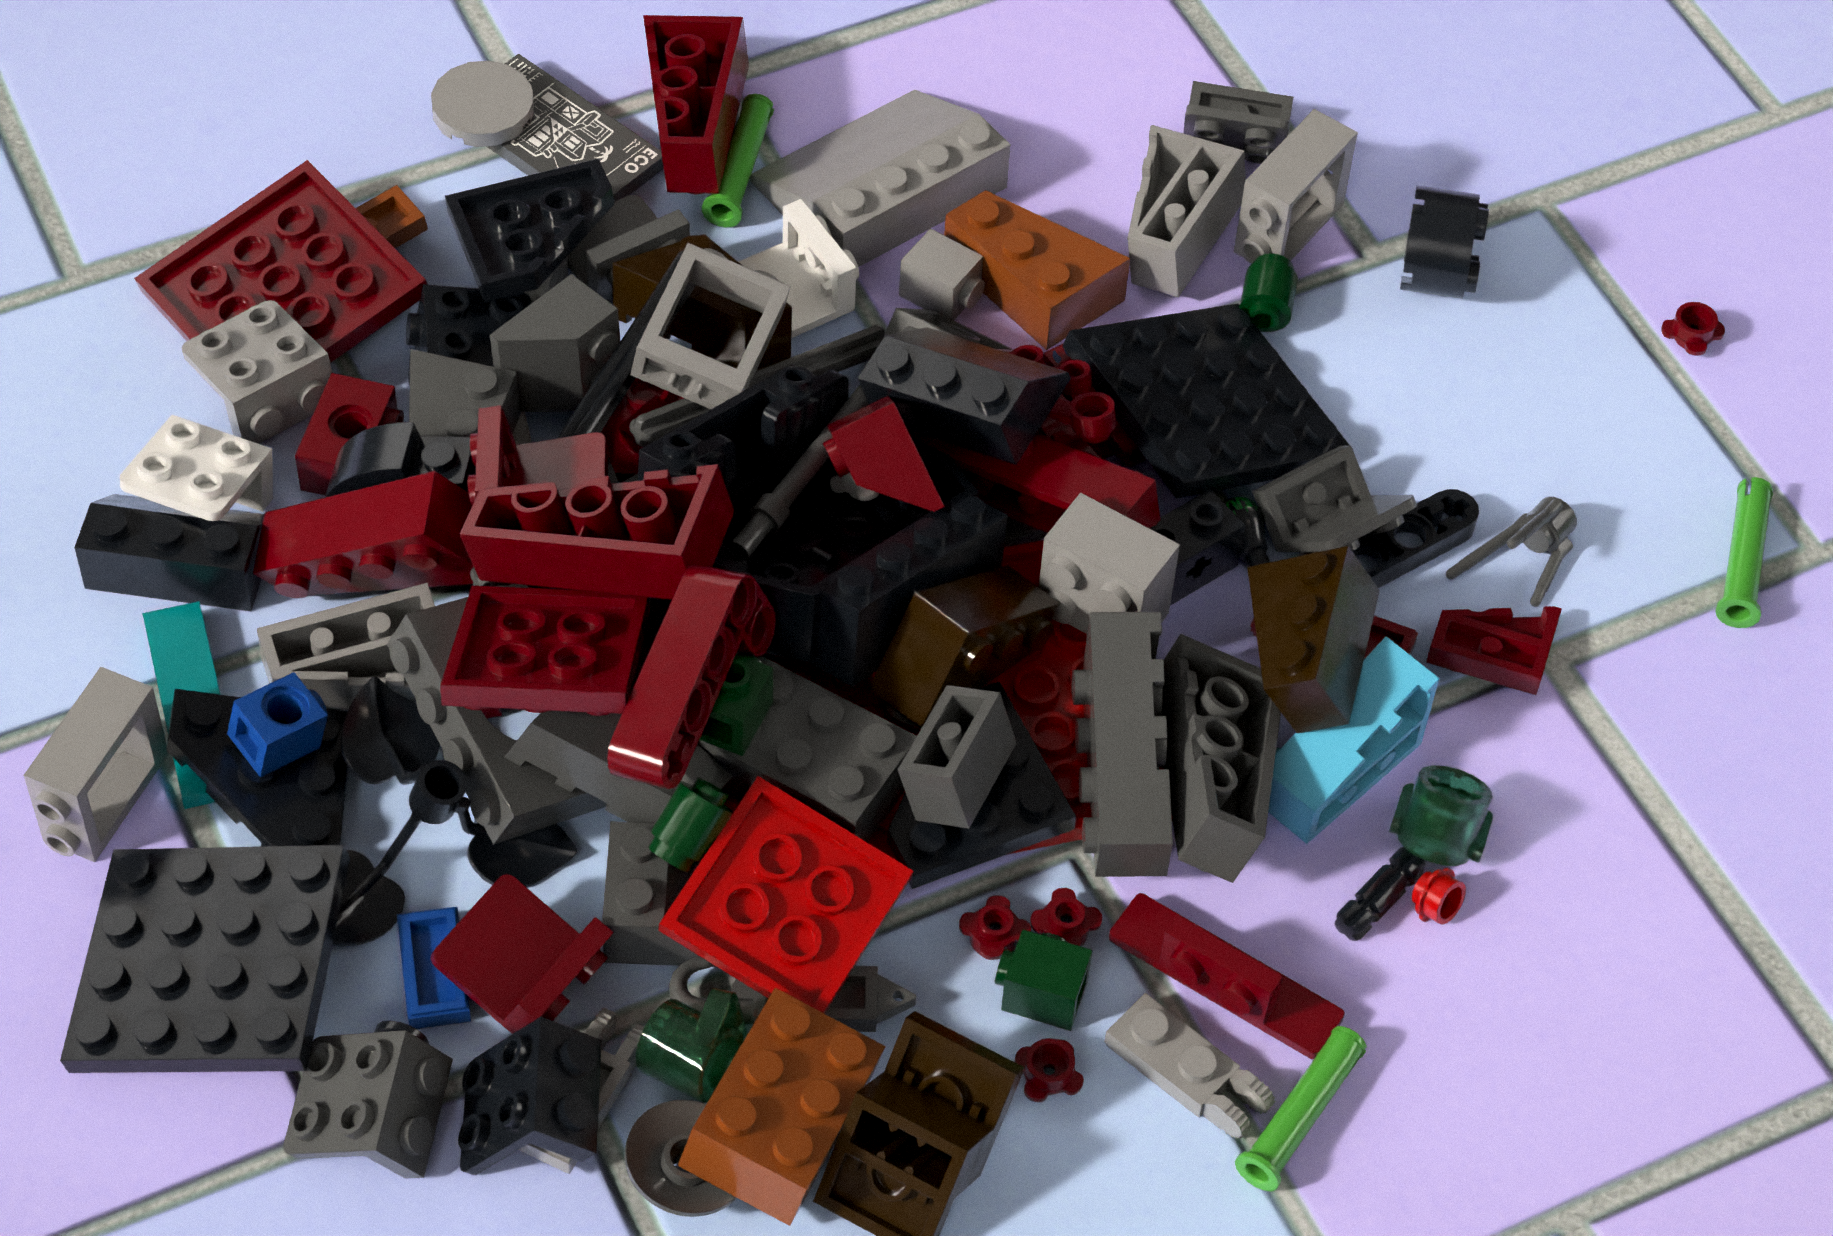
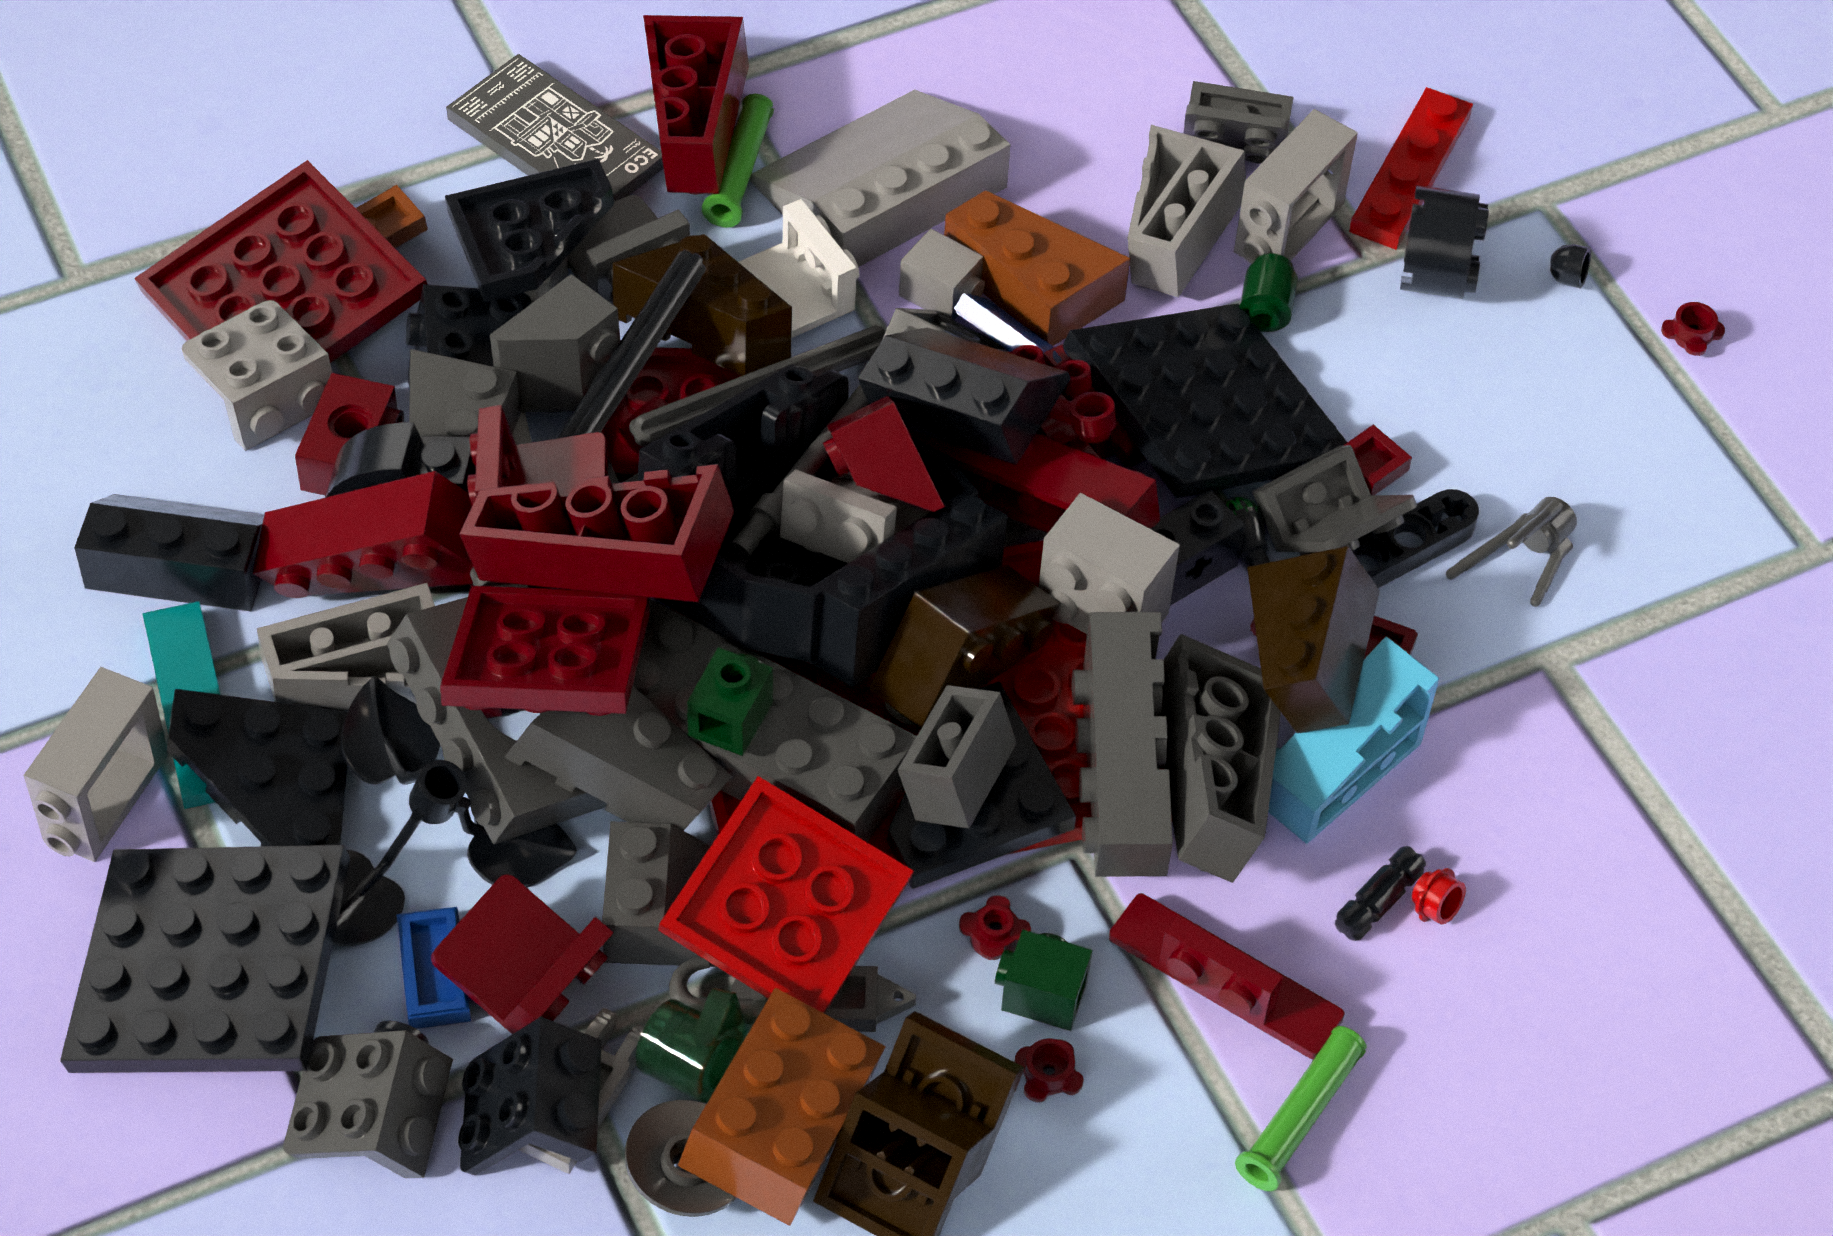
(200, 470): white bracket -> none
(270, 743): blue brick -> none
(482, 103): light grey tile -> none
(685, 669): dark red beam -> none
(690, 372): light grey window -> none
(690, 823): dark green brick -> none
(840, 516): none -> light grey bracket
(997, 323): none -> tile
(1064, 904): dark red plate -> none
(1187, 1066): light grey hinge -> none
(1379, 458): none -> dark red plate
(1412, 161): none -> red plate
(1444, 816): clear green piece -> none
(1495, 645): dark red wing -> none
(1571, 264): none -> black hinge
(1742, 582): bright green pin -> none

